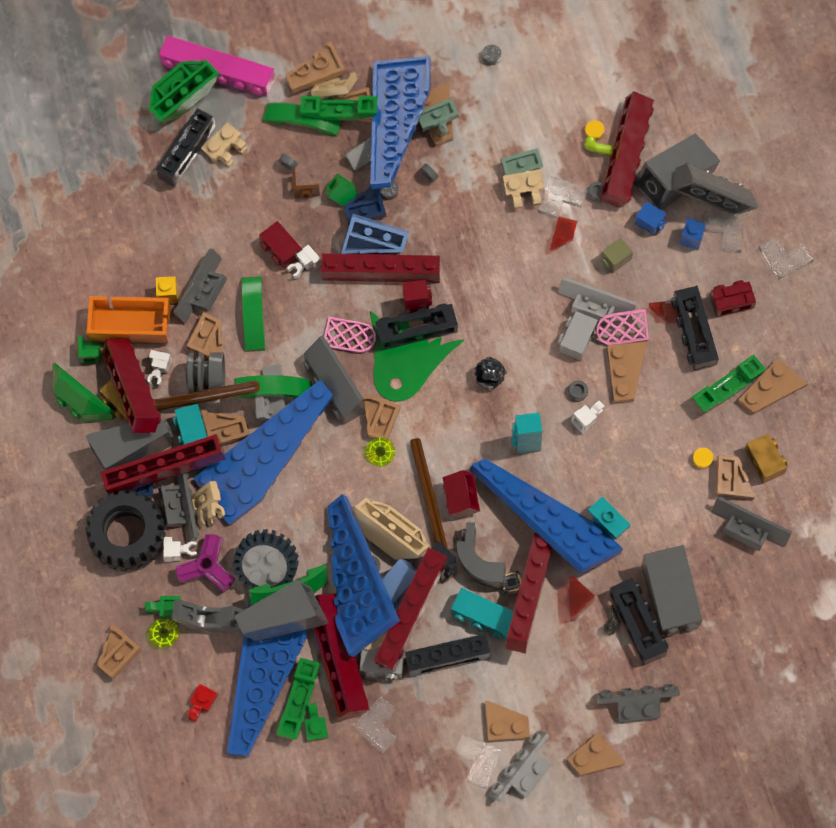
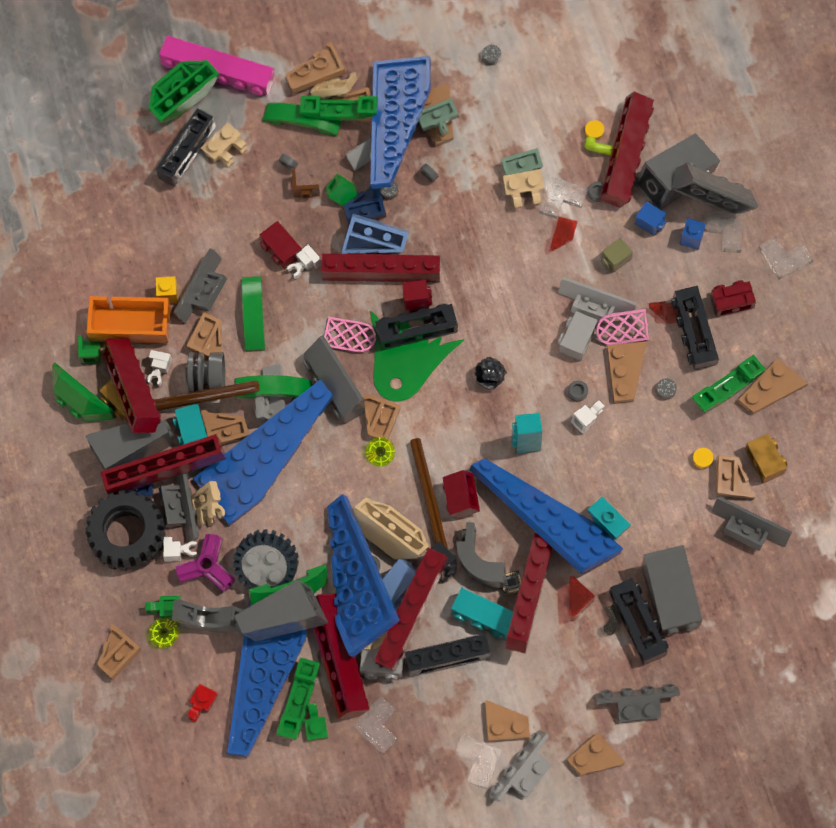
(666, 388): none -> dark grey tile

